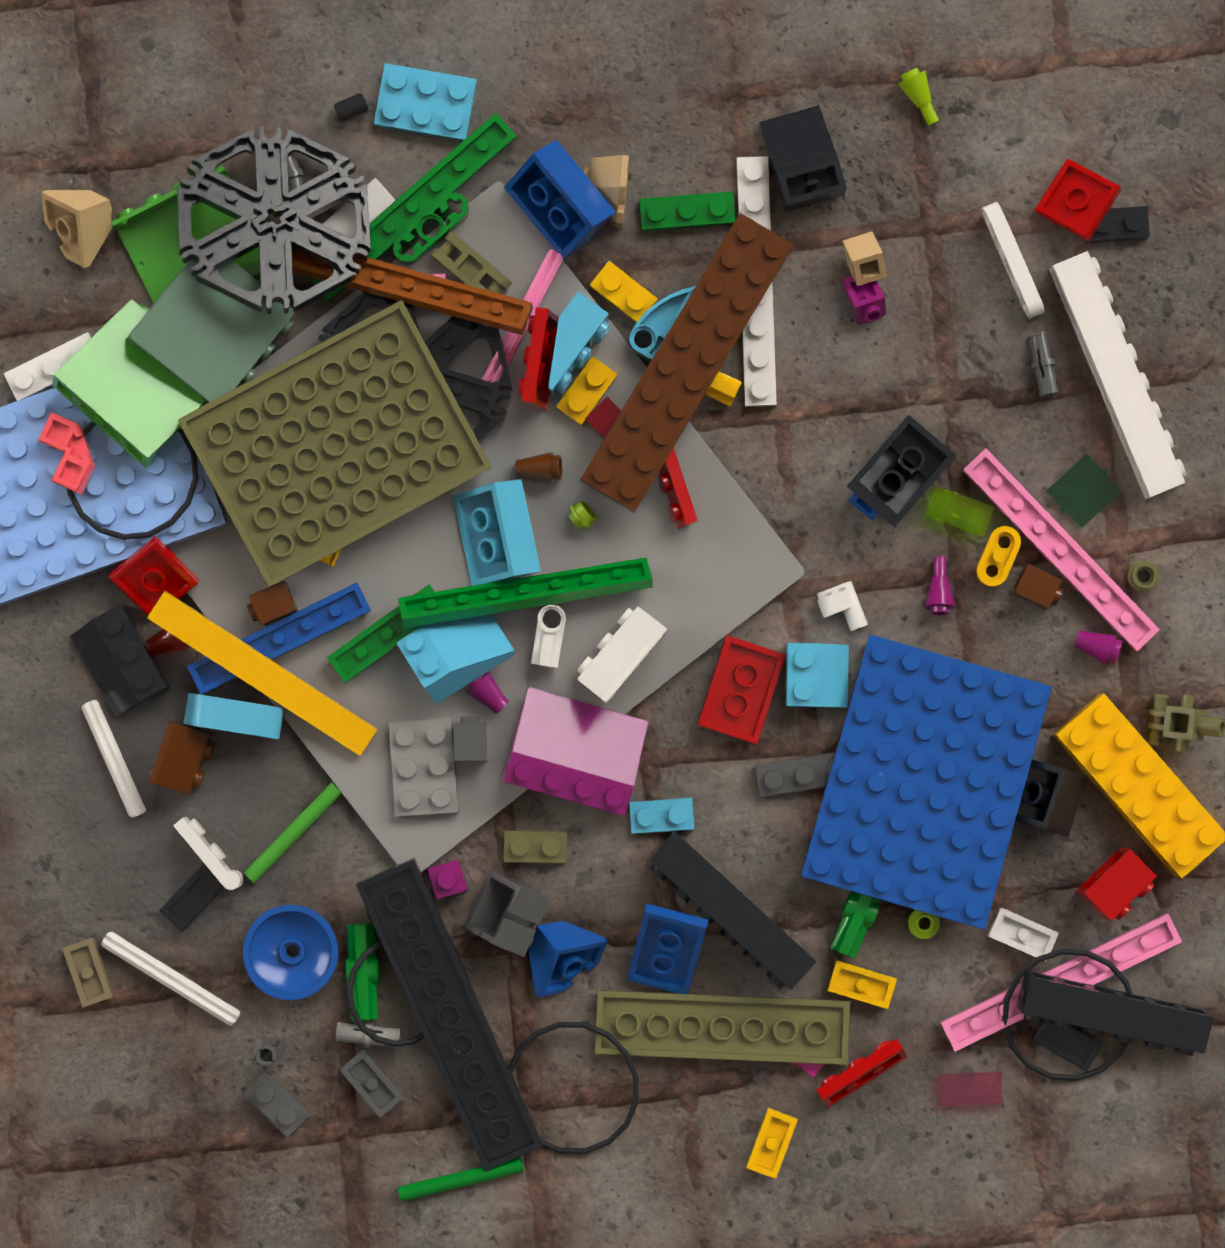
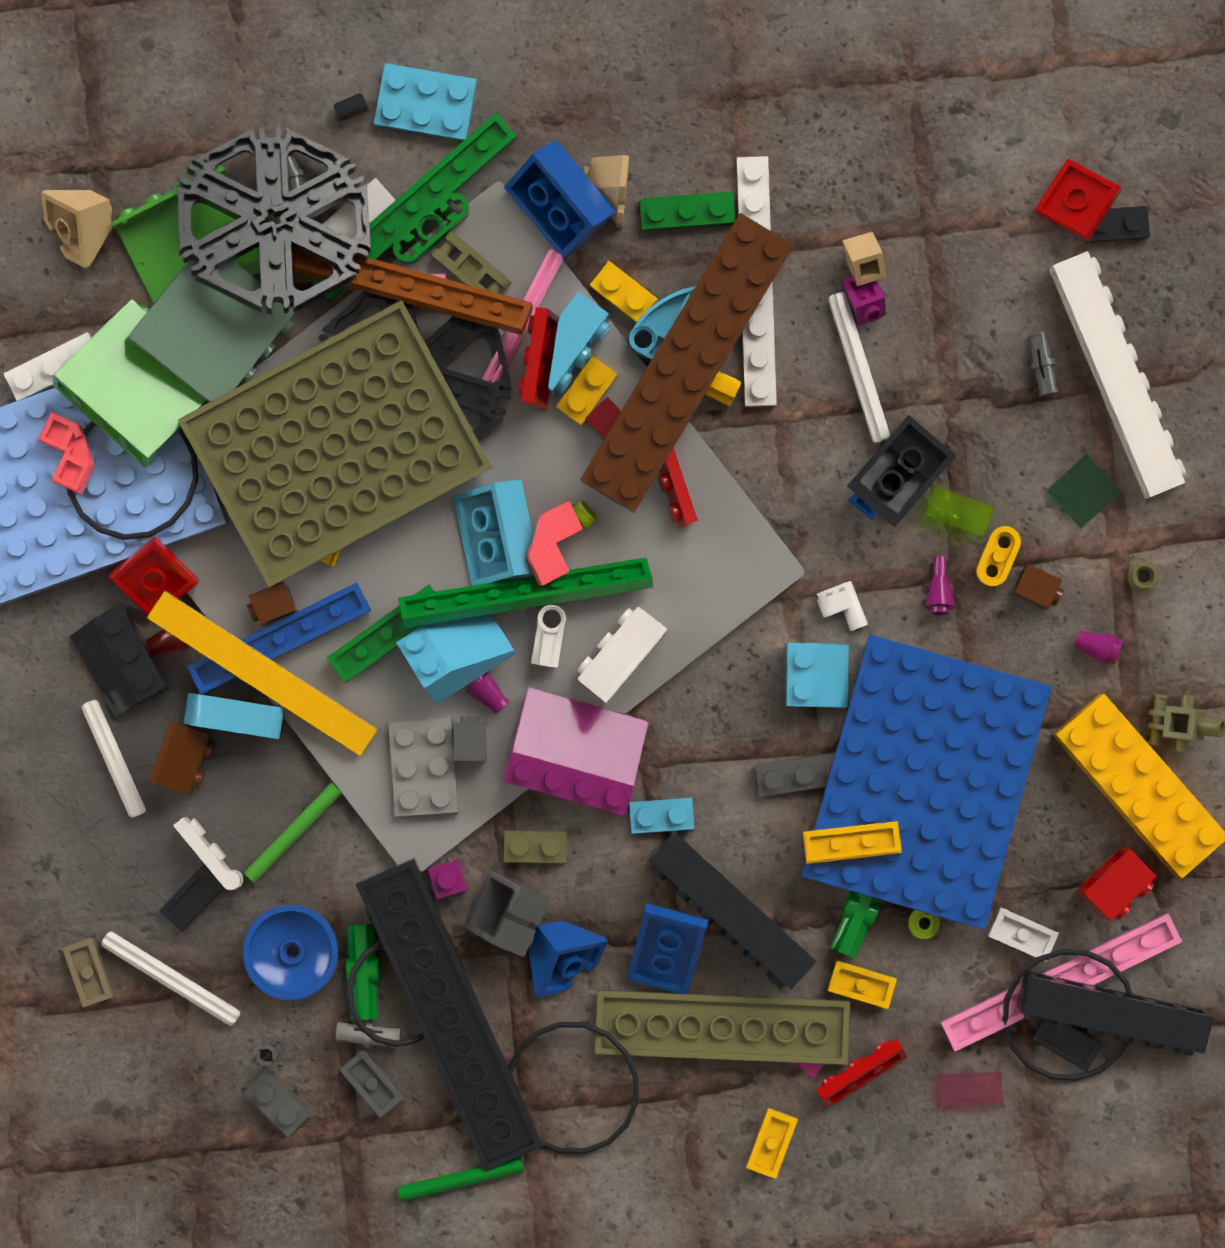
(541, 467): reddish brown cone -> none
(543, 552): none -> coral tile
(741, 689): red plate -> none
(803, 158): black slope -> none
(852, 842): none -> yellow tile
(859, 367): none -> white axle
(917, 89): lime cone -> none
(1013, 260): white beam -> none
(1050, 798): black slope -> none
(1061, 550): bright pink plate -> none

